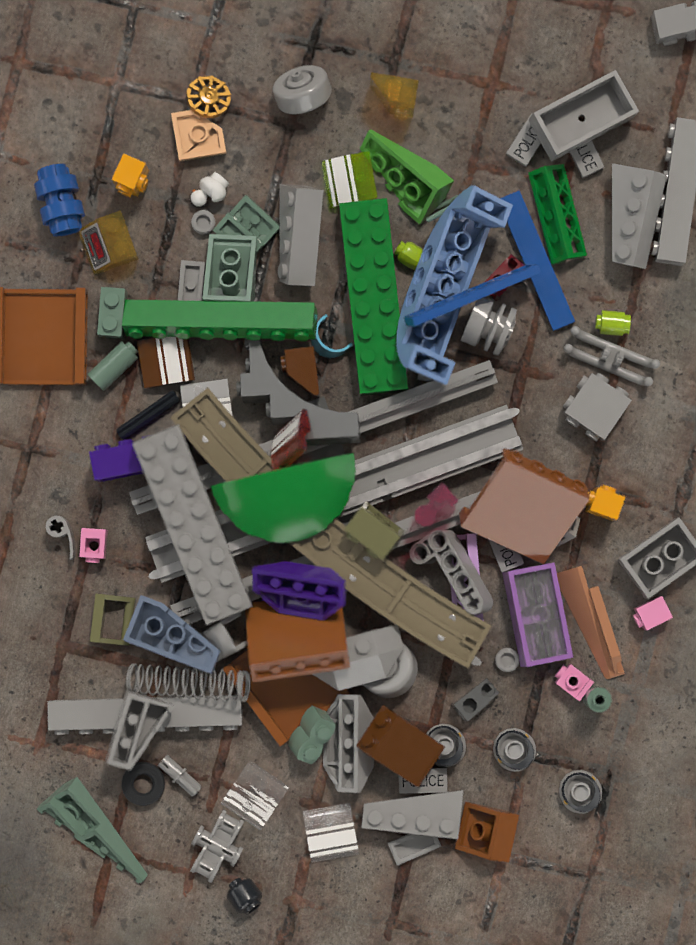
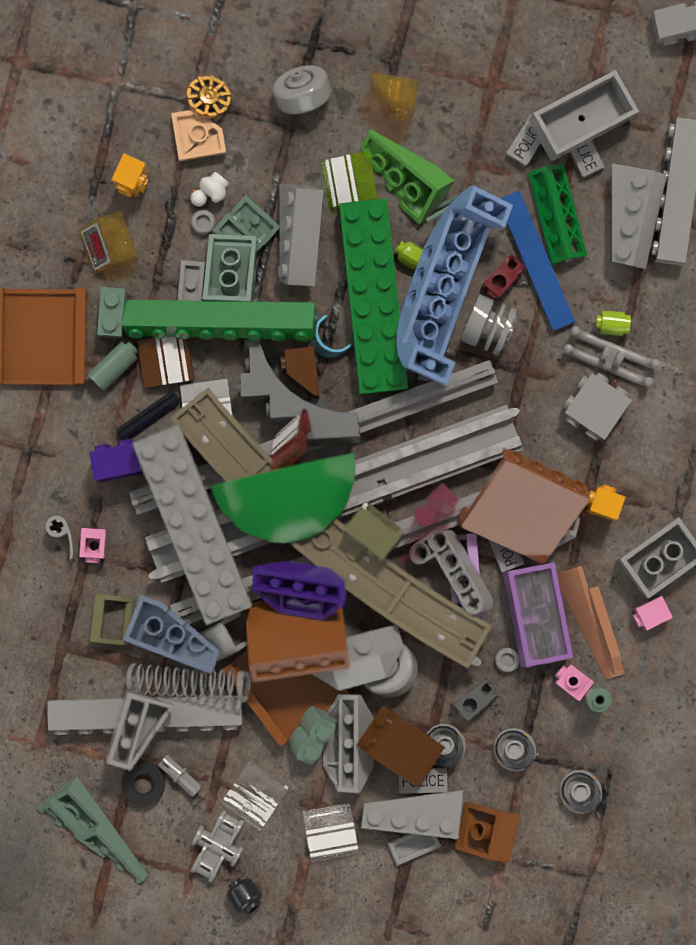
(58, 184): blue piece -> none
(471, 295): blue tile -> none

